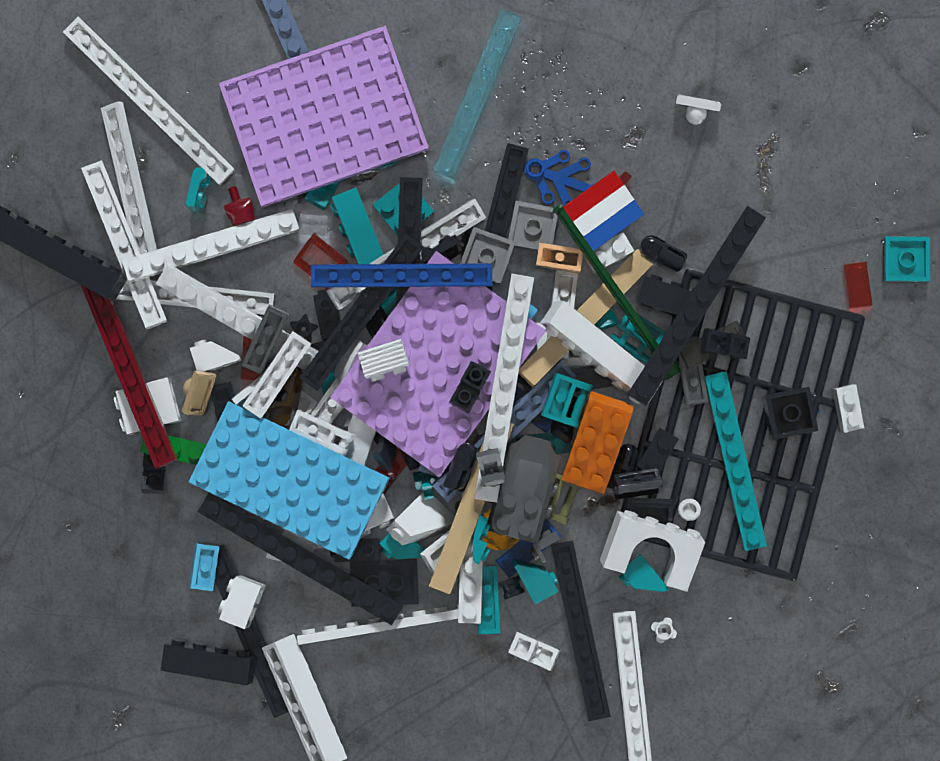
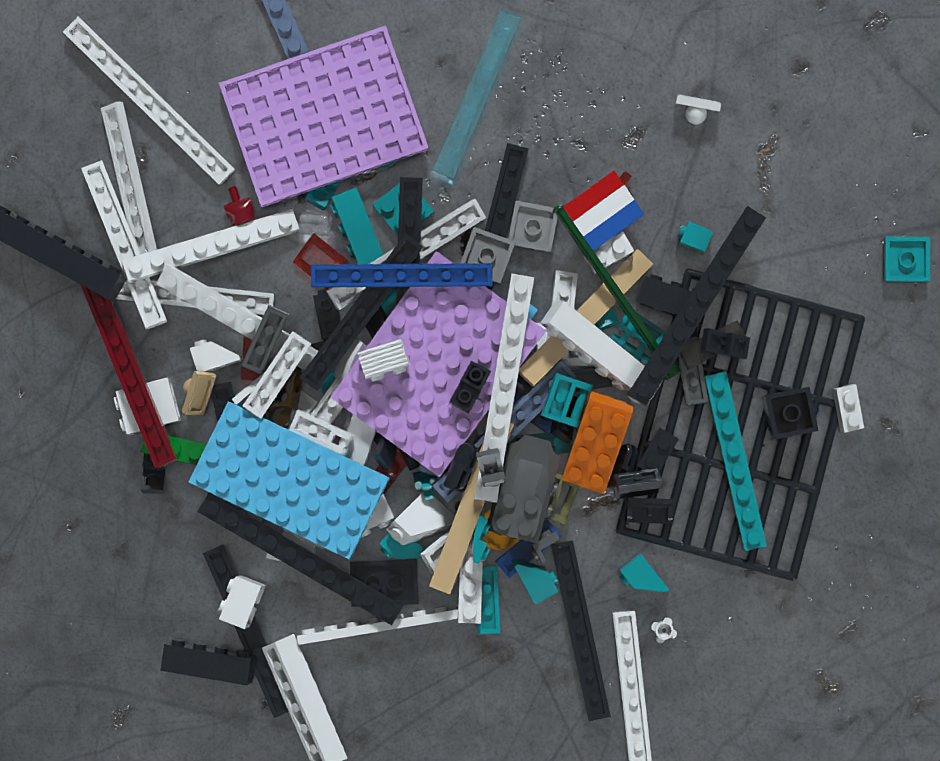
(196, 197): teal plate -> none
(203, 567): medium azure panel -> none
(304, 322): black plate -> none
(365, 551): black brick -> none
(448, 247): black plate -> none
(511, 587): black wheel -> none
(534, 651): white slope -> none
(559, 178): blue plant -> none
(559, 258): light nougat slope -> none
(630, 530): white arch -> none
(663, 252): black arm -> none
(689, 509): white tile -> none
(694, 237): none -> teal brick
(857, 285): clear red tile -> none

